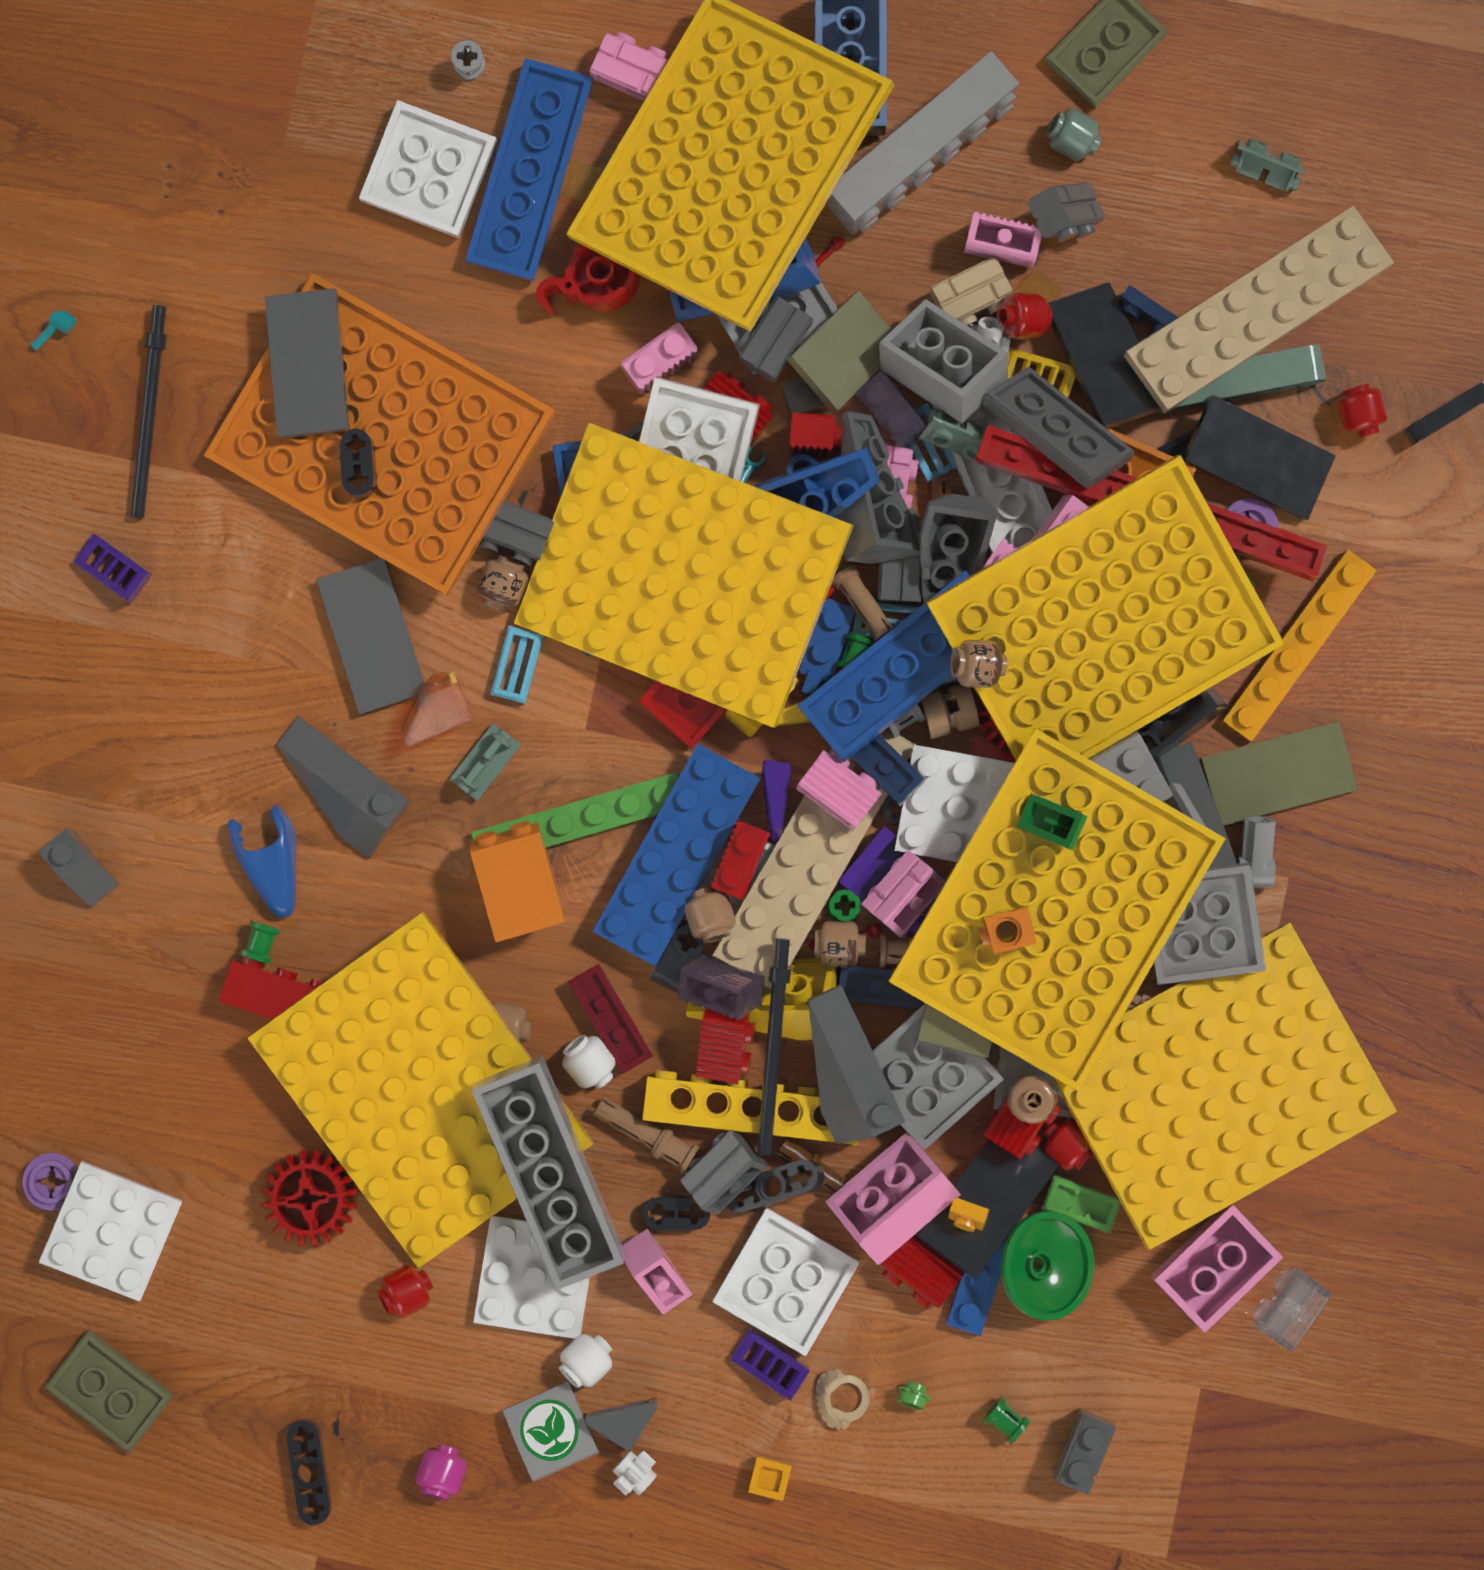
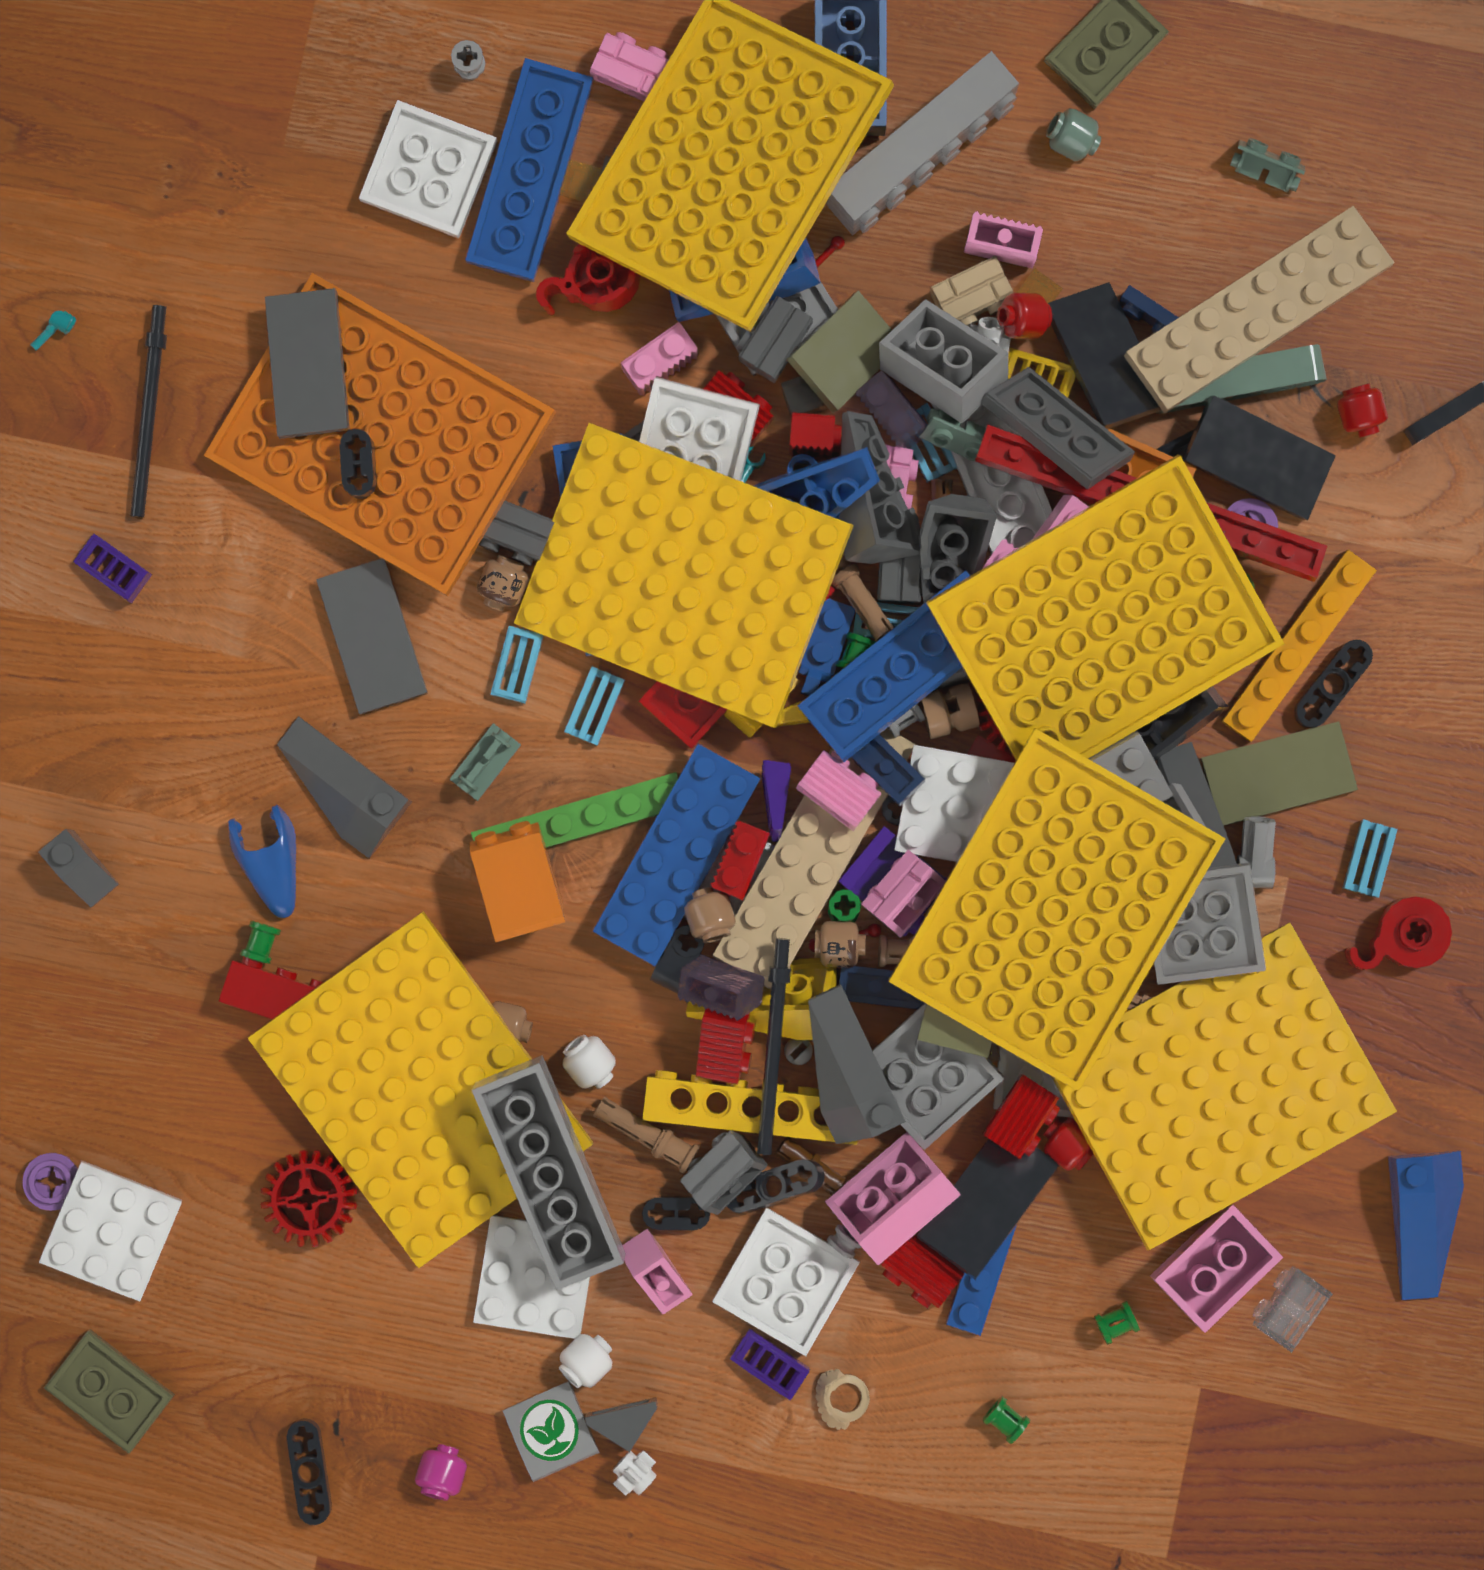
(404, 1291): red head -> none
(436, 708): clear orange slope -> none
(606, 678): none -> medium azure tile
(610, 1018): dark red plate -> none
(770, 1478): light orange plate -> none
(803, 1057): none -> light grey hinge
(843, 1242): none -> light grey bush
(913, 1396): bright green plate -> none
(968, 1215): light orange plate -> none
(978, 663): medium nougat head -> none
(1018, 1100): medium nougat head -> none
(1024, 930): orange brick -> none
(1051, 821): green slope -> none
(1061, 1269): green dish -> none
(1067, 211): dark grey brick -> none
(1082, 1203): bright green plate -> none
(1084, 1451): dark grey brick -> none
(1109, 1333): none -> green bush
(1341, 657): none -> black beam
(1383, 862): none -> medium azure tile
(1391, 937): none -> red piece
(1425, 1209): none -> blue wedge

